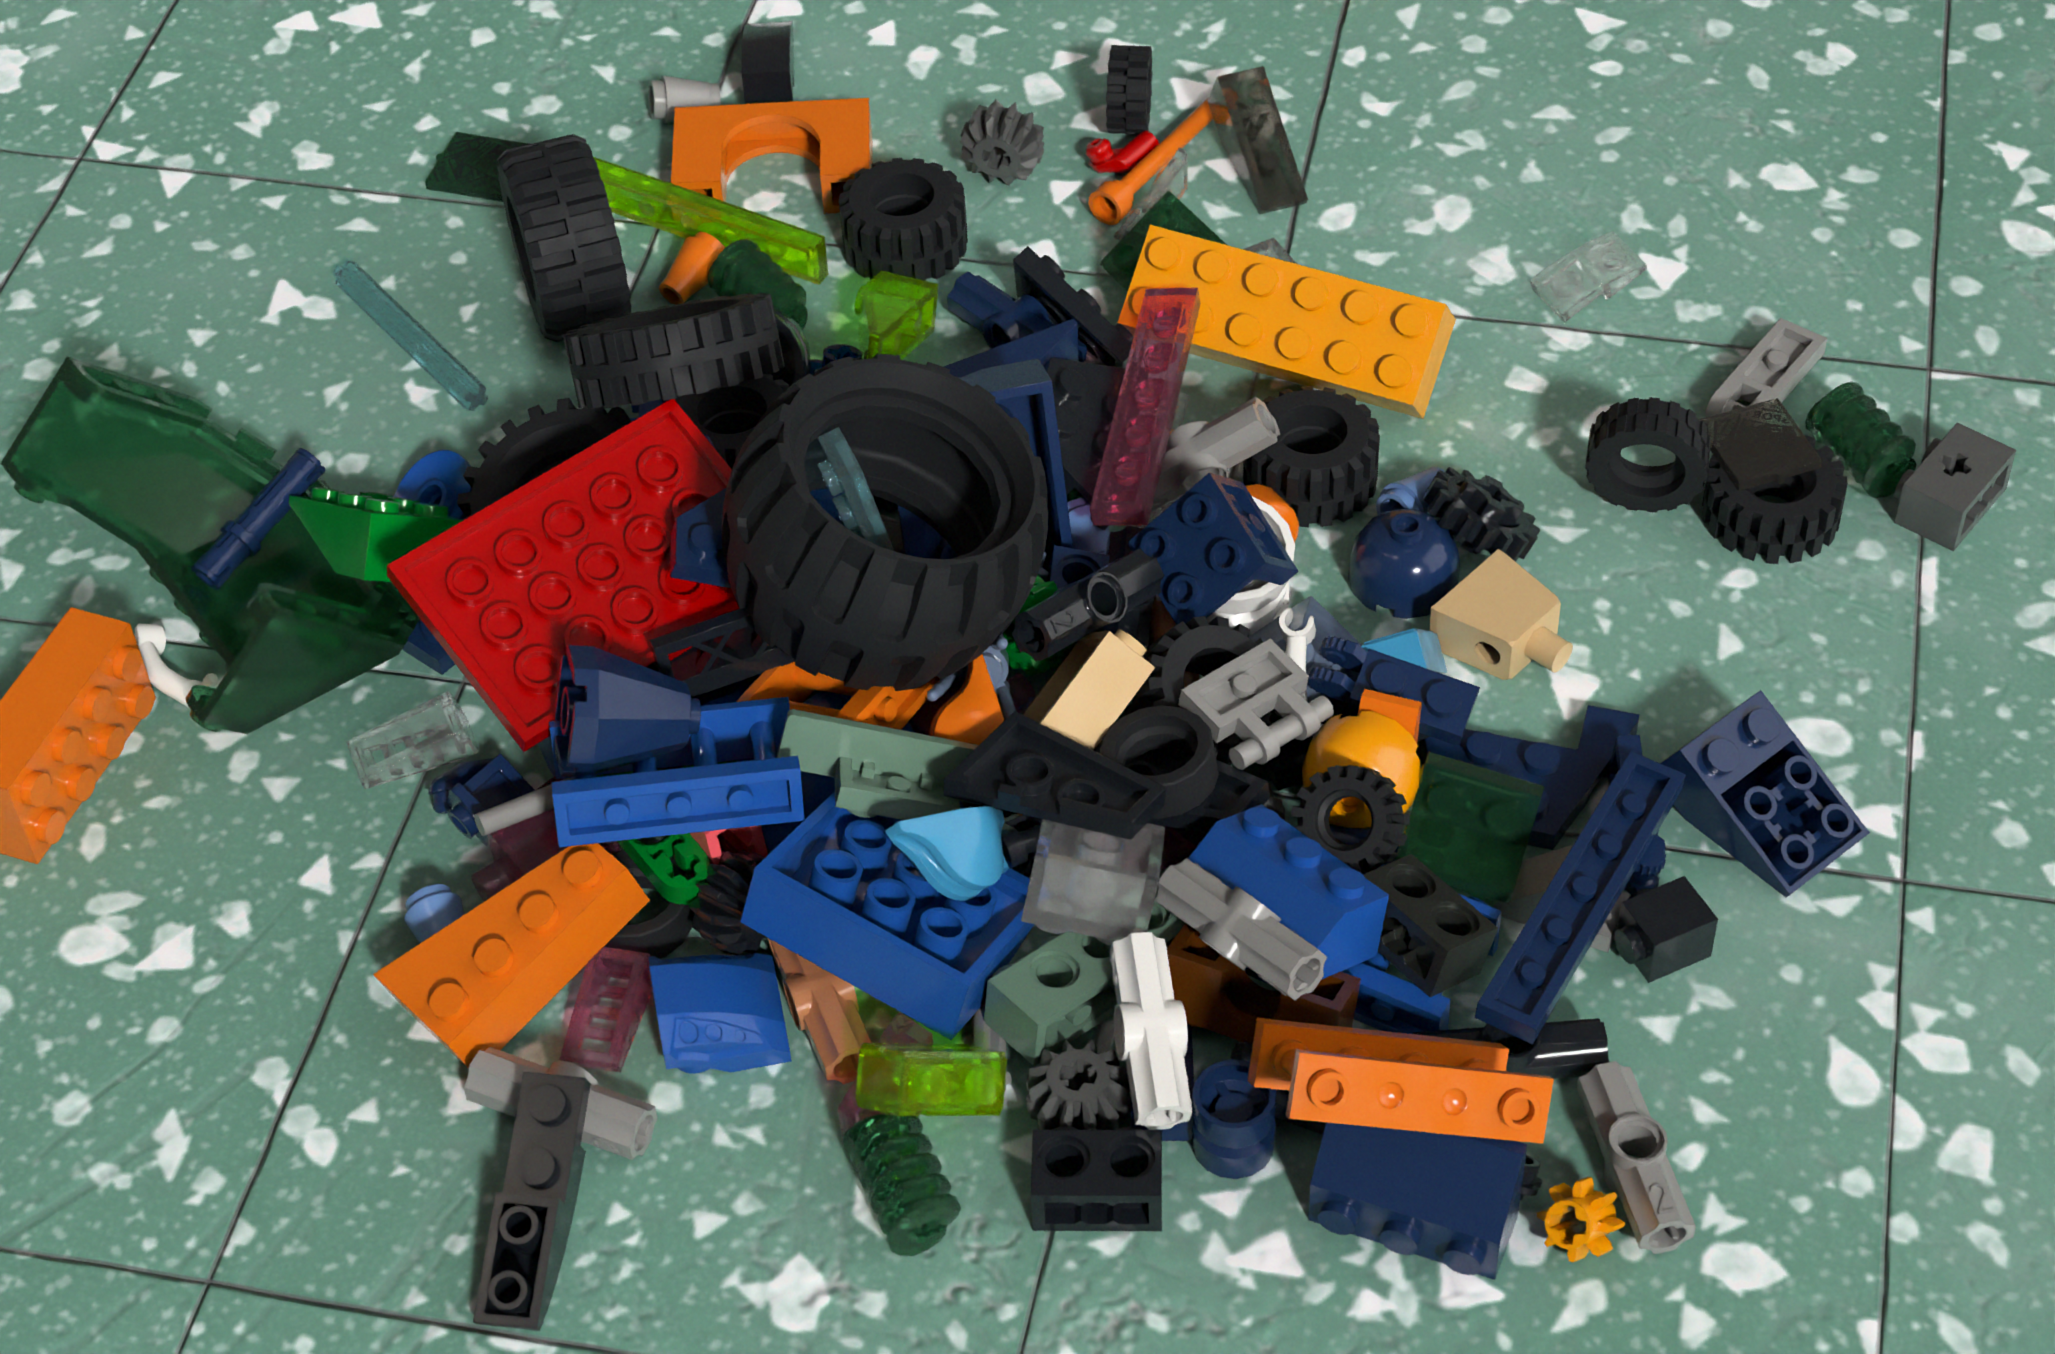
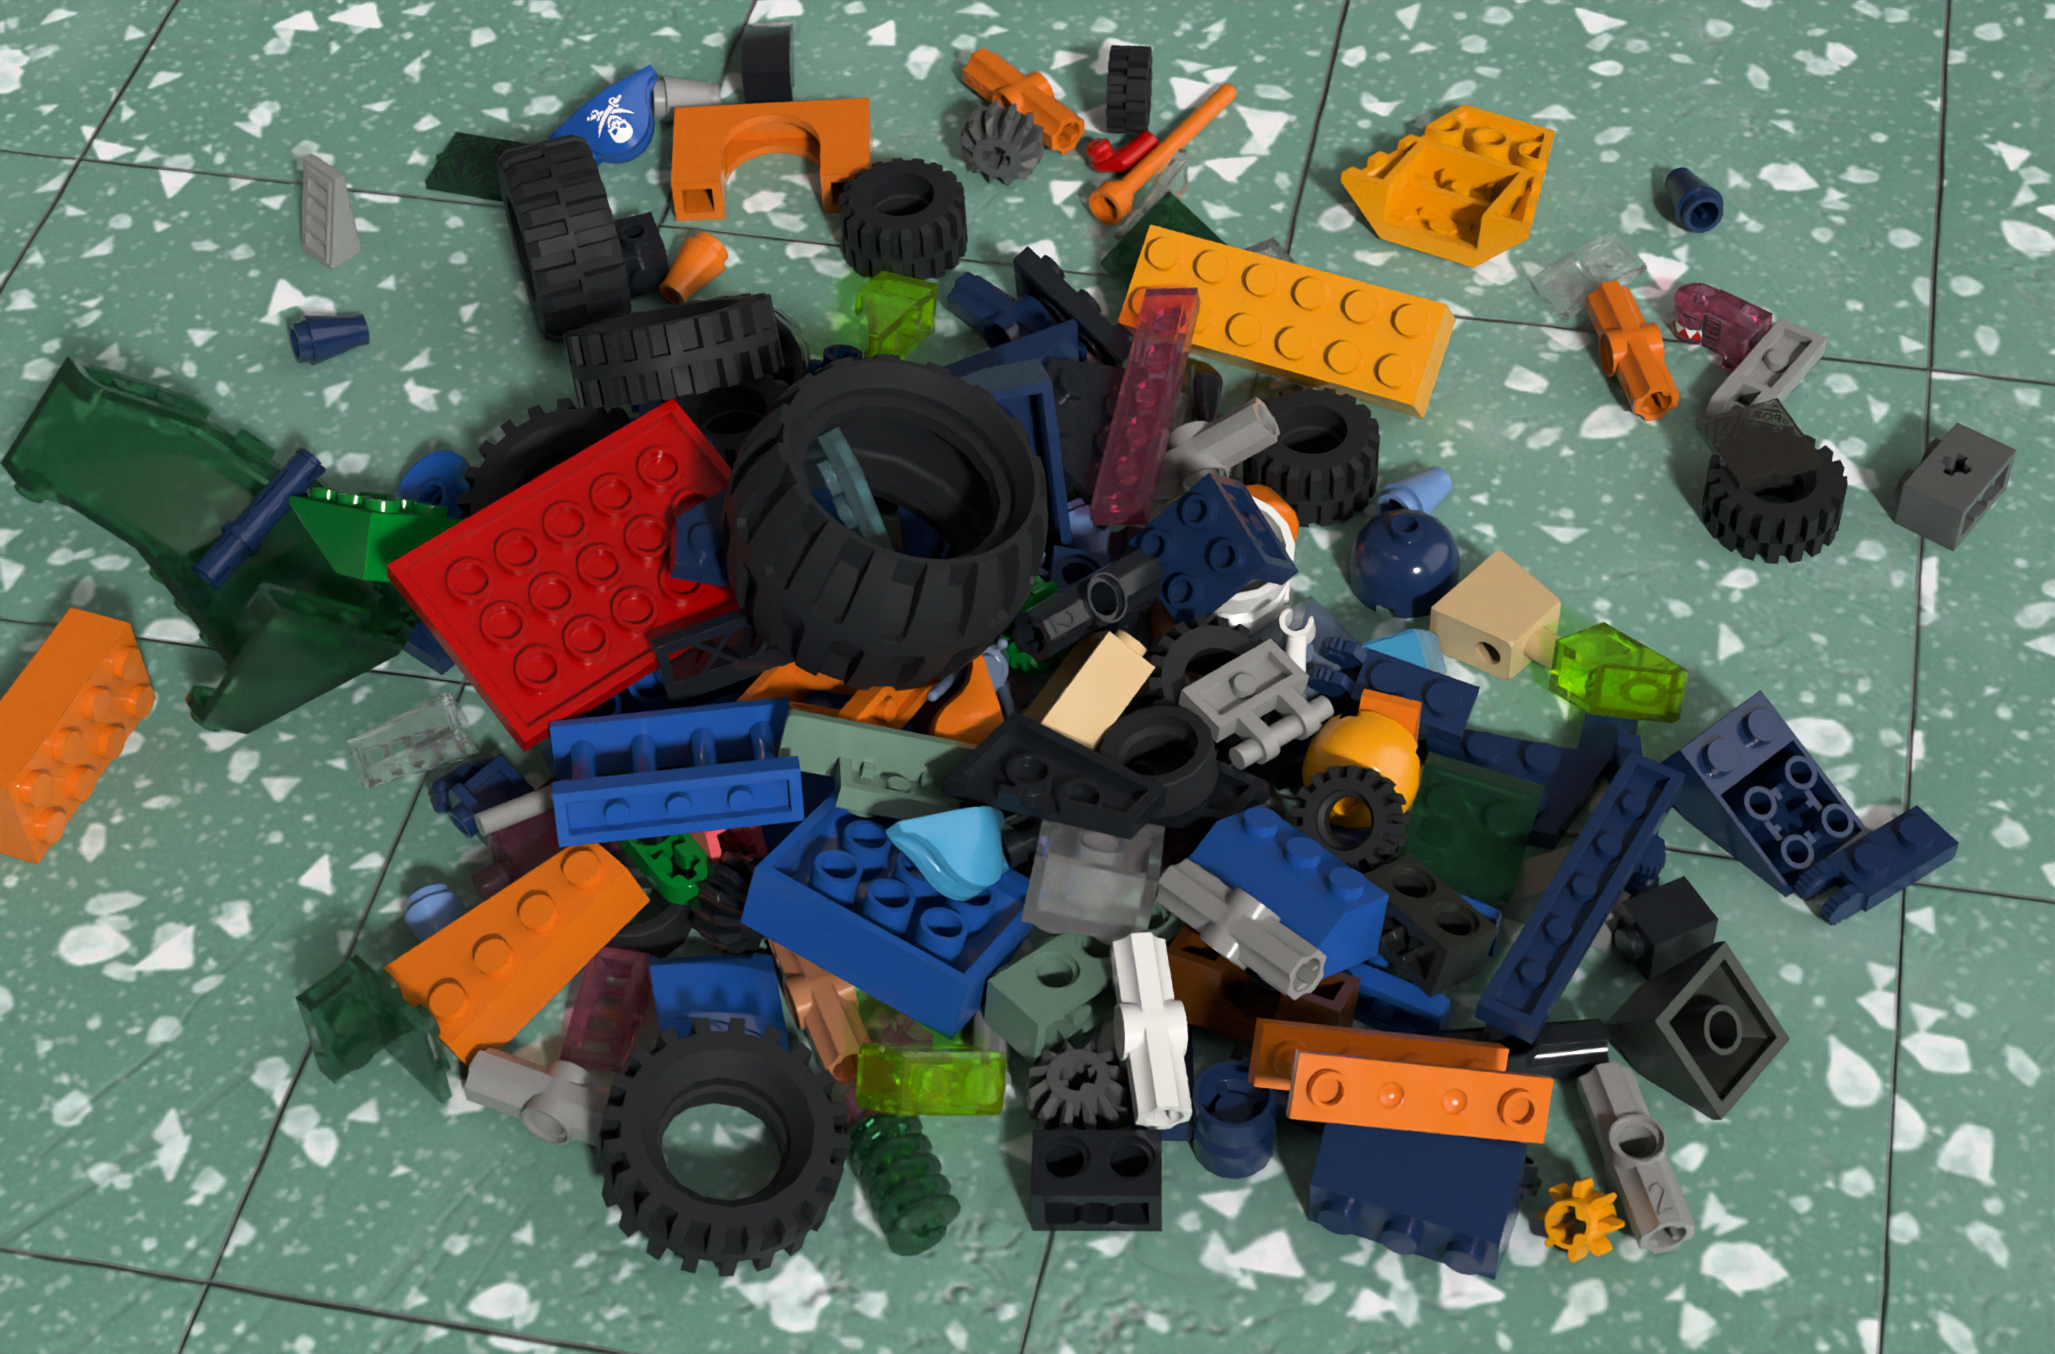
(151, 643): white piece -> none
(324, 337): none -> dark blue cone
(327, 214): none -> light grey slope
(363, 1011): none -> clear green bracket
(411, 335): clear light blue axle -> none
(536, 1204): black slope -> none
(616, 120): none -> blue hat
(617, 712): dark blue cone -> none
(642, 253): none -> black brick
(689, 212): clear neon green tile -> none
(733, 1072): none -> black tyre
(748, 269): clear green piece -> none
(999, 80): none -> orange piece
(1205, 391): none -> black arm
(1256, 139): clear smoke slope -> none
(1458, 188): none -> light orange wedge
(1481, 514): black gear -> none
(1616, 676): none -> clear neon green slope
(1632, 350): none -> orange piece
(1655, 424): black tyre -> none
(1694, 201): none -> dark blue cone
(1699, 1031): none -> pearl dark grey slope
(1718, 322): none -> clear pink leg
(1862, 438): clear green piece -> none
(1878, 865): none -> dark blue hinge

